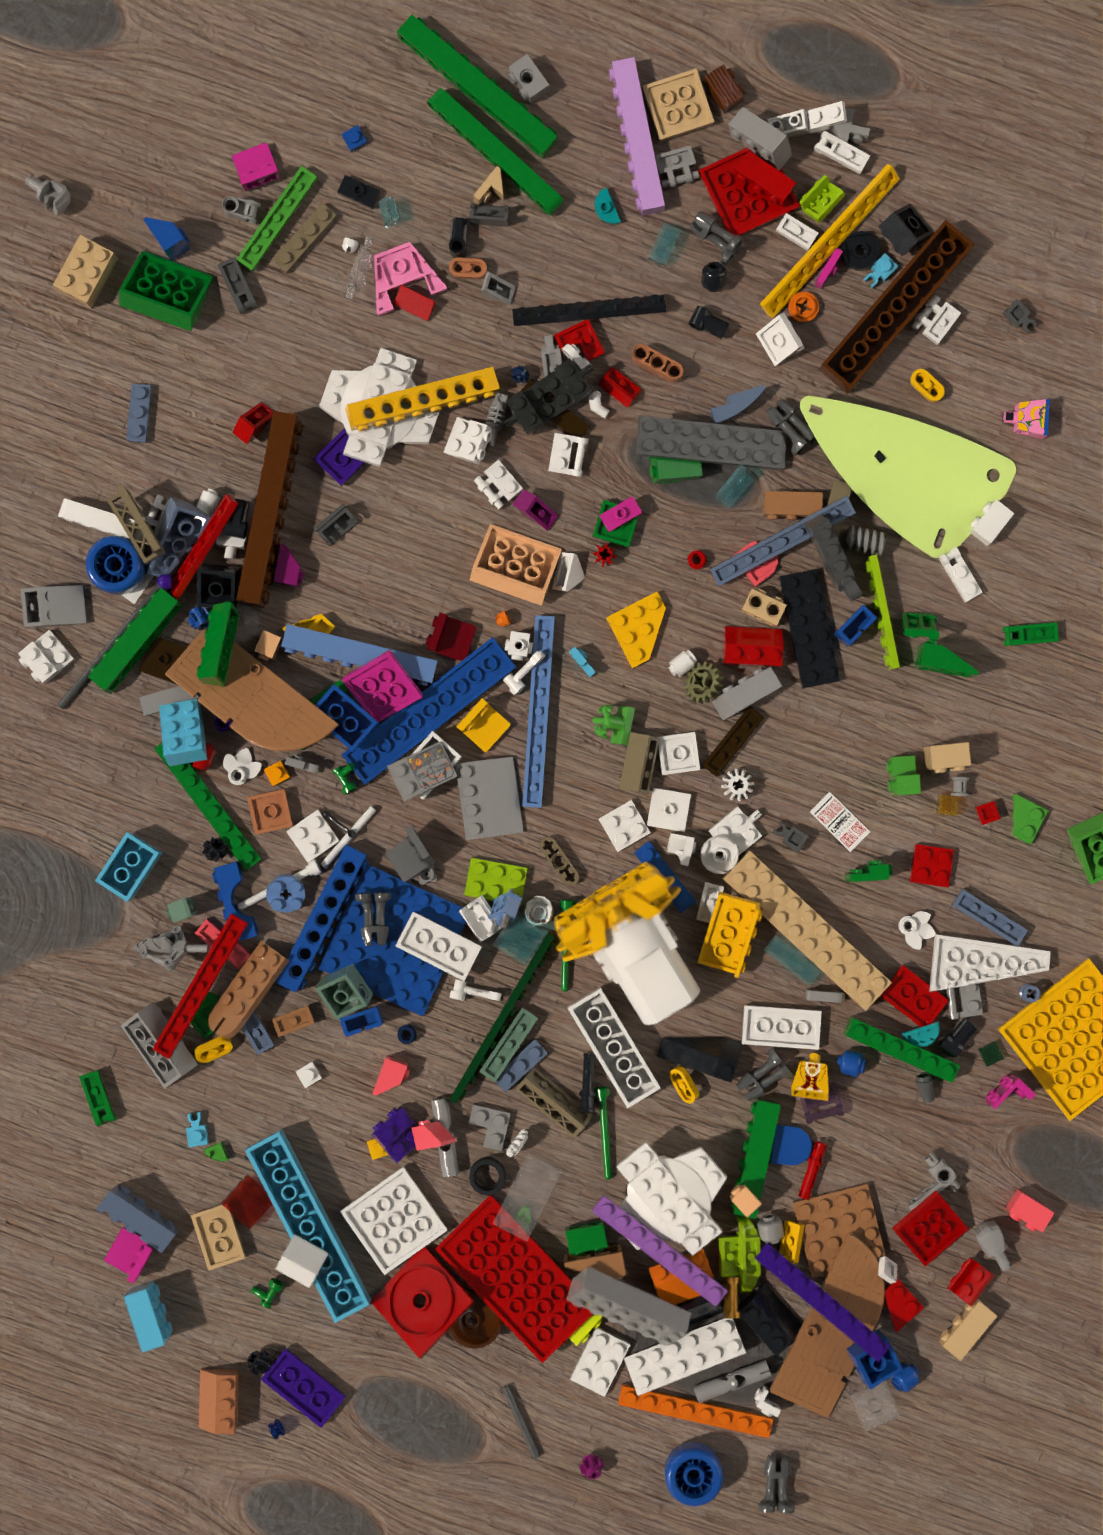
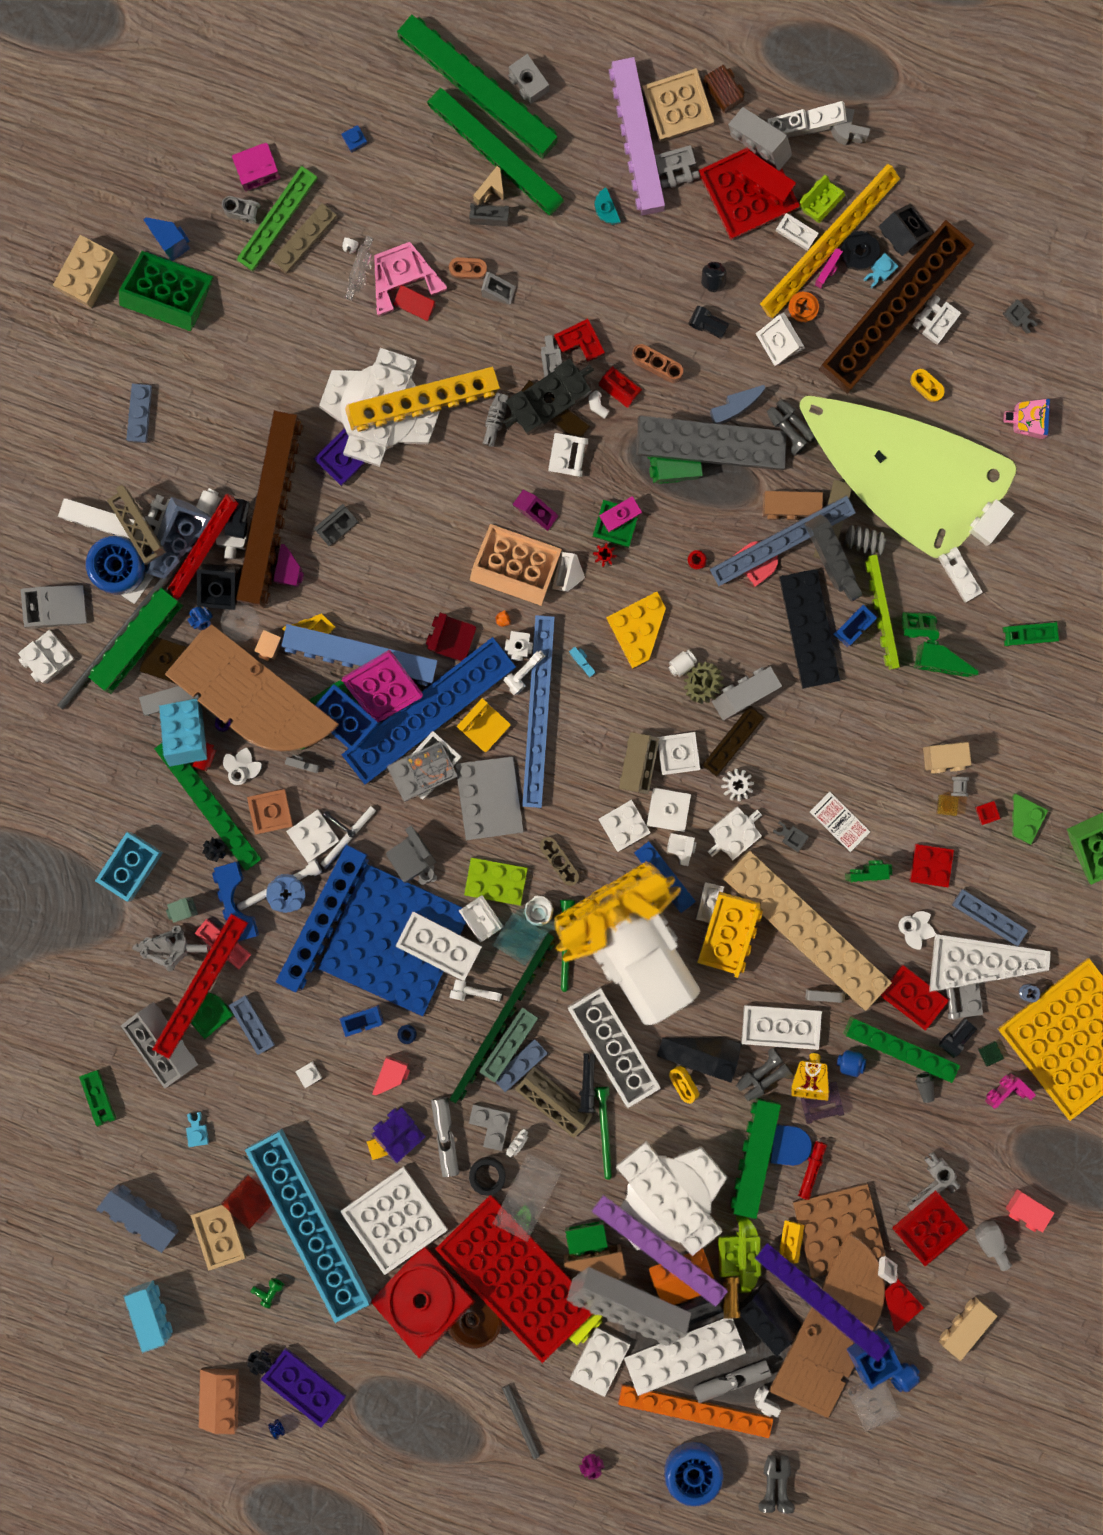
(50, 193): light grey piece -> none
(129, 1254): dark pink bracket -> none
(164, 581): dark purple hinge -> none
(213, 1049): yellow plate -> none
(217, 1152): bright green tile -> none
(218, 644): green slope -> none
(237, 284): dark grey plate -> none
(246, 991): medium nougat plate -> none
(253, 422): red slope -> none
(276, 773): light orange plate -> none
(293, 1020): medium nougat plate -> none
(301, 1261): white slope -> none
(341, 773): green piece -> none
(344, 991): sand green brick -> none
(358, 192): black plate -> none
(369, 927): dark grey piece -> none
(384, 205): clear light blue piece -> none
(431, 1135): coral slope -> none
(458, 236): black piece -> none
(468, 440): white plate -> none
(502, 480): white plate -> none
(504, 910): medium blue piece -> none
(520, 374): dark blue plate -> none
(572, 352): white plate -> none
(589, 310): black plate -> none
(619, 724): bright green piece -> none
(664, 244): clear light blue plate -> none
(706, 227): dark grey piece -> none
(722, 863): white plate -> none
(734, 487): clear light blue bracket -> none
(744, 1199): light nougat brick -> none
(753, 647): red slope -> none
(761, 612): tan brick -> none
(770, 1229): light grey head -> none
(791, 960): clear light blue plate -> none
(842, 152): white plate -> none
(903, 776): bright green brick -> none
(922, 1035): teal plate -> none
(970, 1281): red bracket -> none

